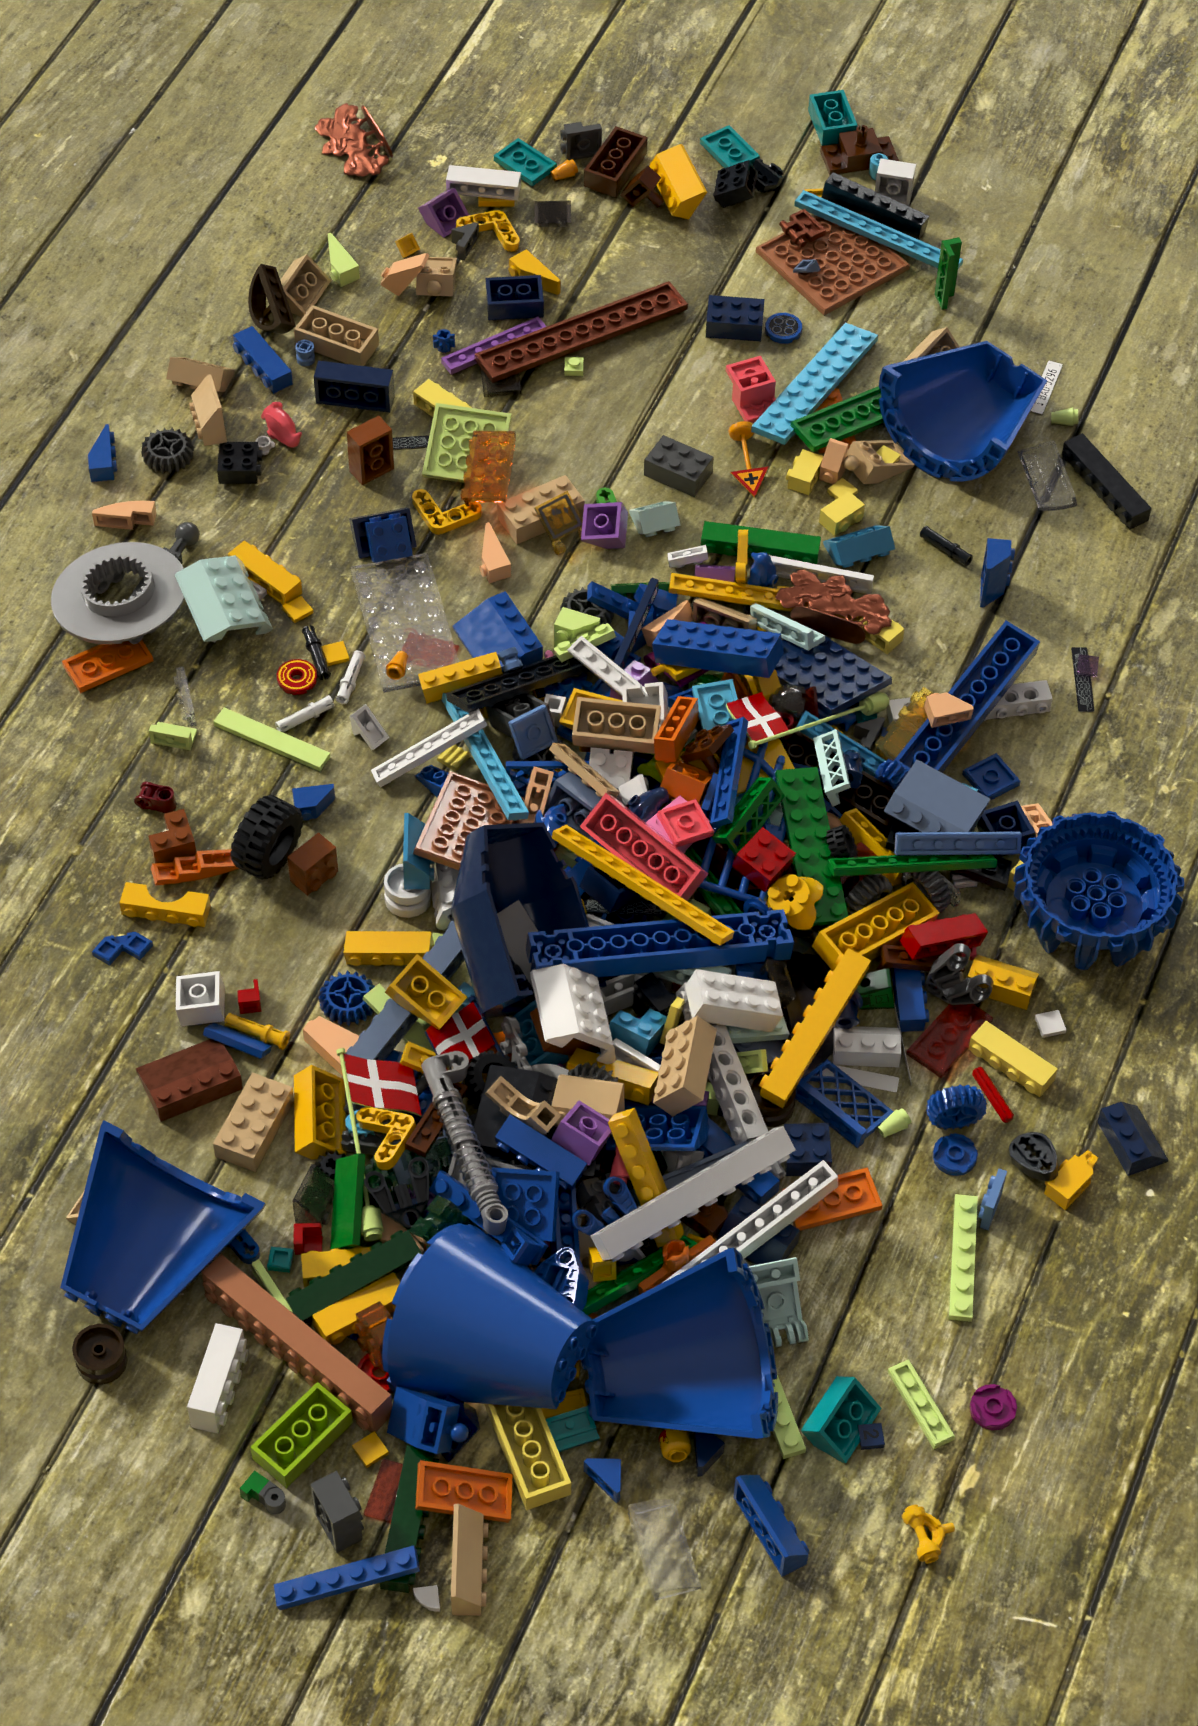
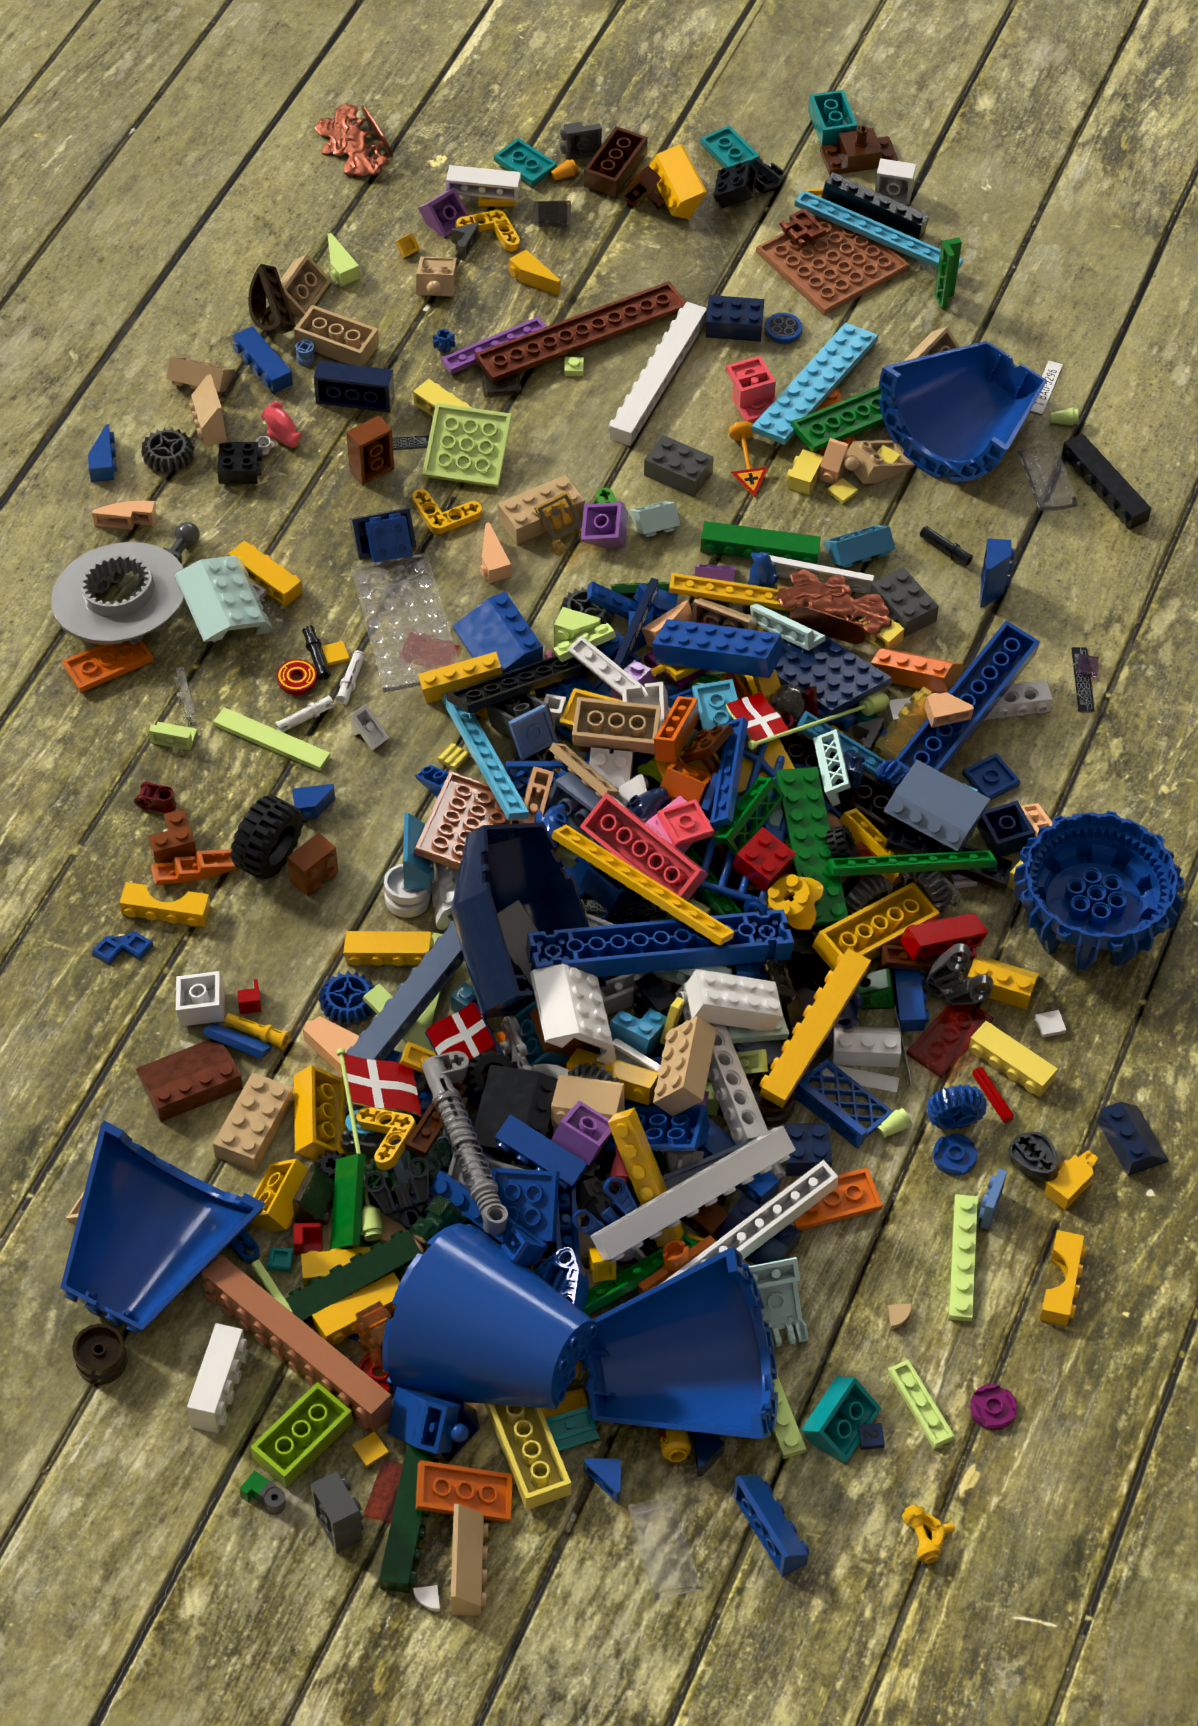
(277, 1192): none -> yellow slope
(297, 609): yellow piece -> none
(346, 1577): blue plate -> none
(397, 666): light orange cone -> none
(402, 273): light nougat slope -> none
(425, 993): yellow slope -> none
(429, 748): white plate -> none
(488, 466): clear orange bracket -> none
(509, 659): medium blue wheel -> none
(514, 297): dark blue brick -> none
(536, 1115): tan arch -> none
(657, 374): none -> white brick
(692, 555): white plate -> none
(742, 557): yellow beam -> none
(807, 266): sand blue slope -> none
(842, 513): light yellow brick -> none
(874, 163): medium azure brick -> none
(898, 1314): none -> tan tile
(906, 601): none -> dark grey brick
(918, 670): none -> orange slope
(957, 843): medium blue tile -> none
(1057, 1302): none -> yellow arch

